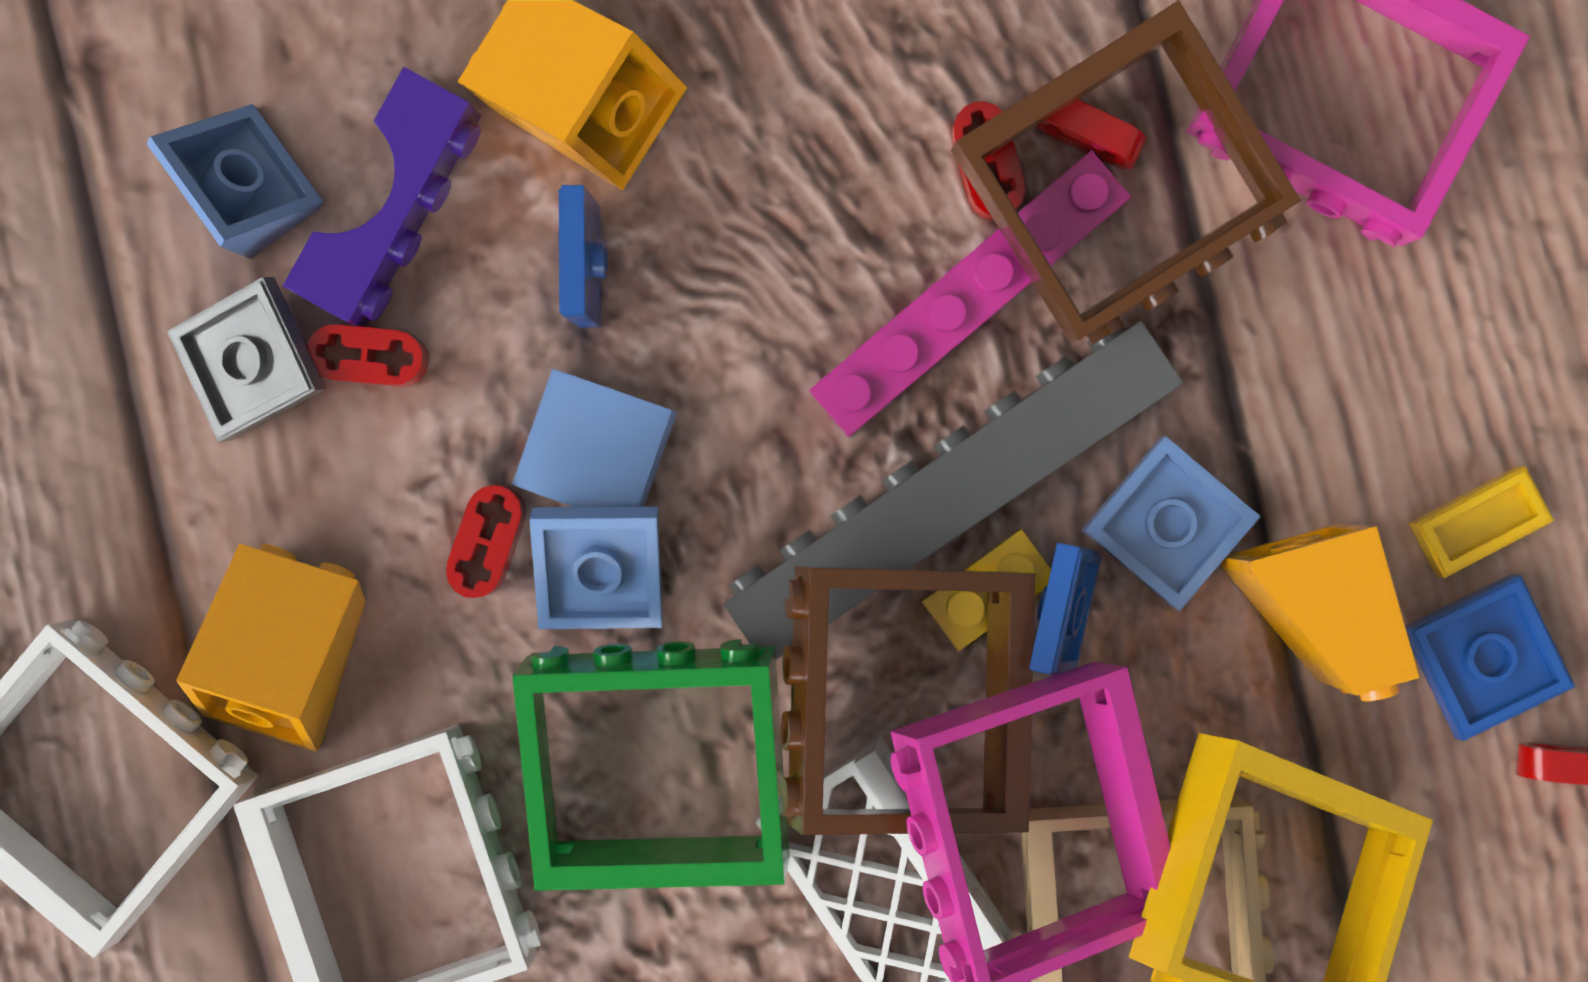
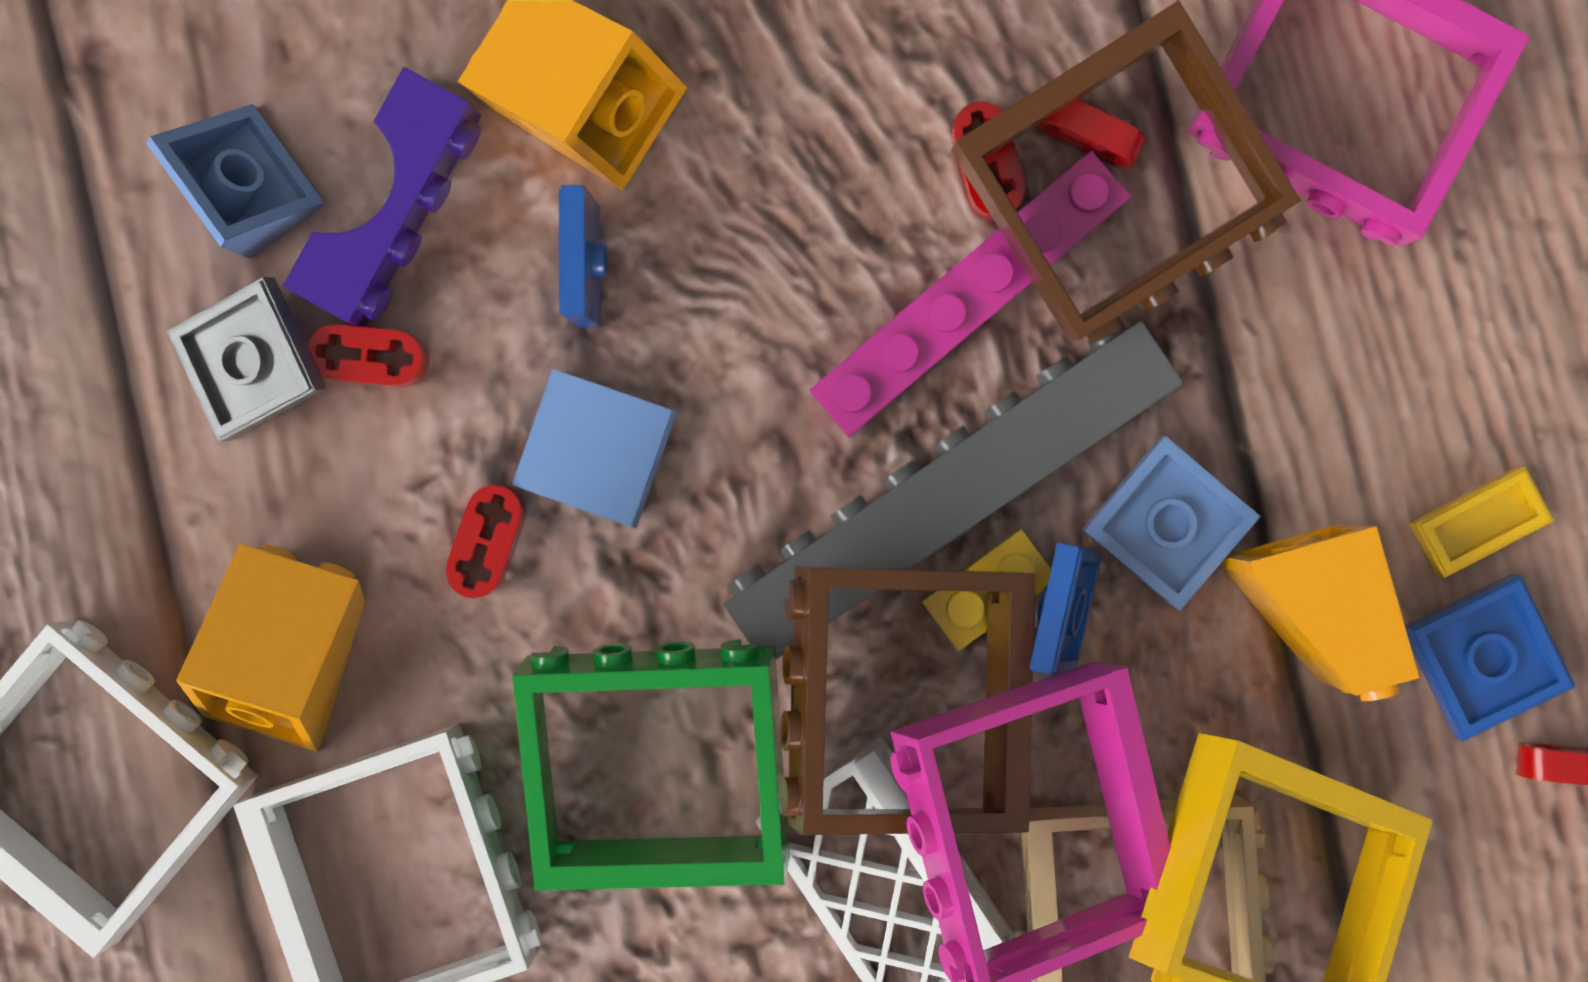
(597, 567): medium blue plate -> none

